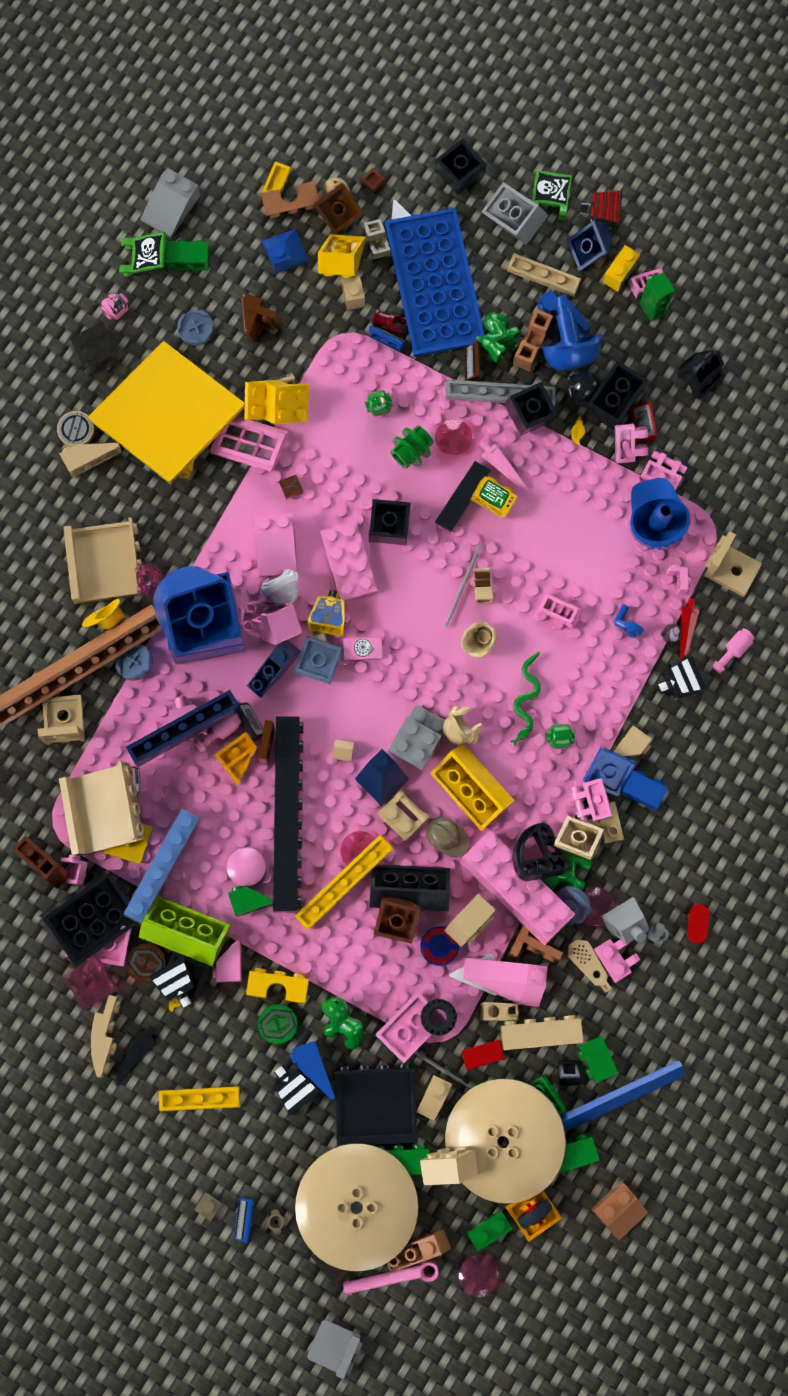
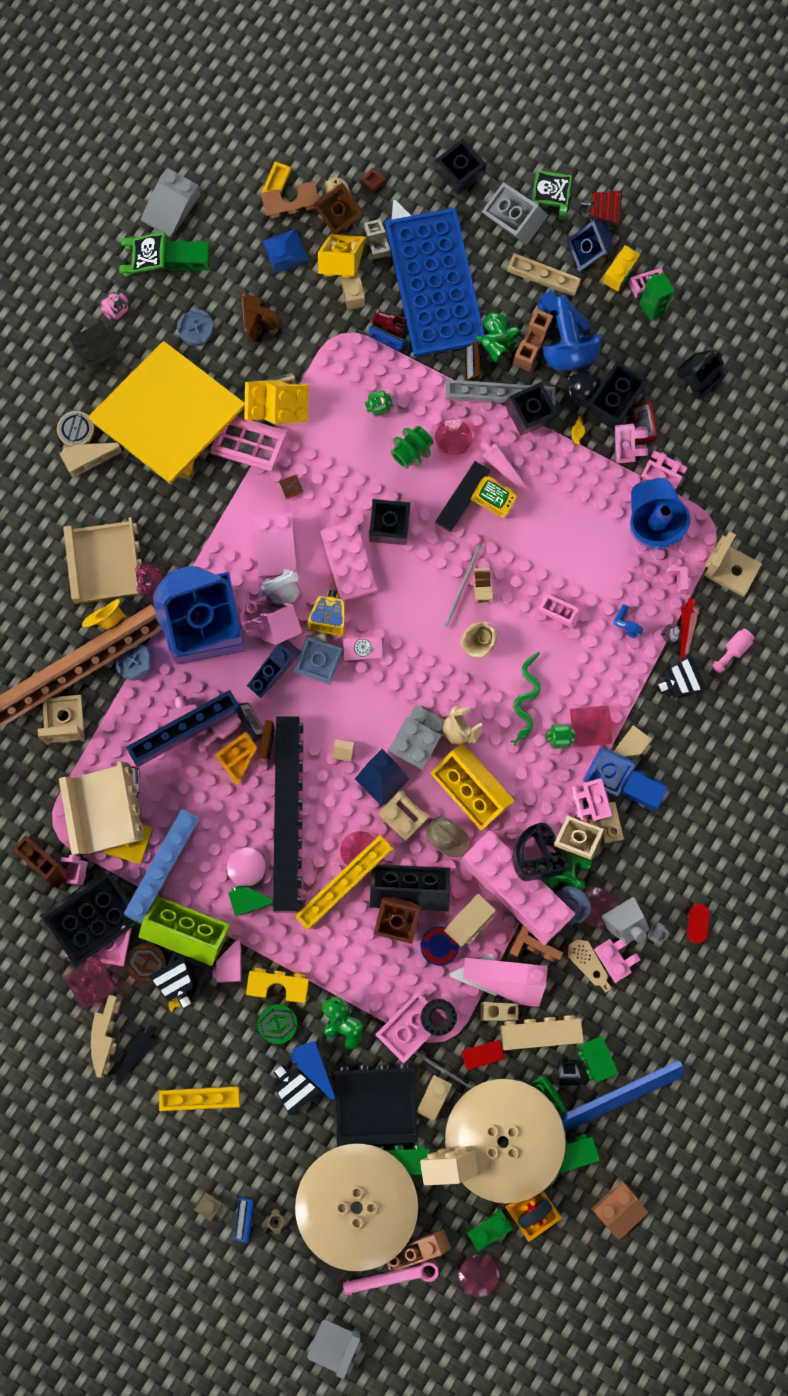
(591, 726): none -> clear pink tile

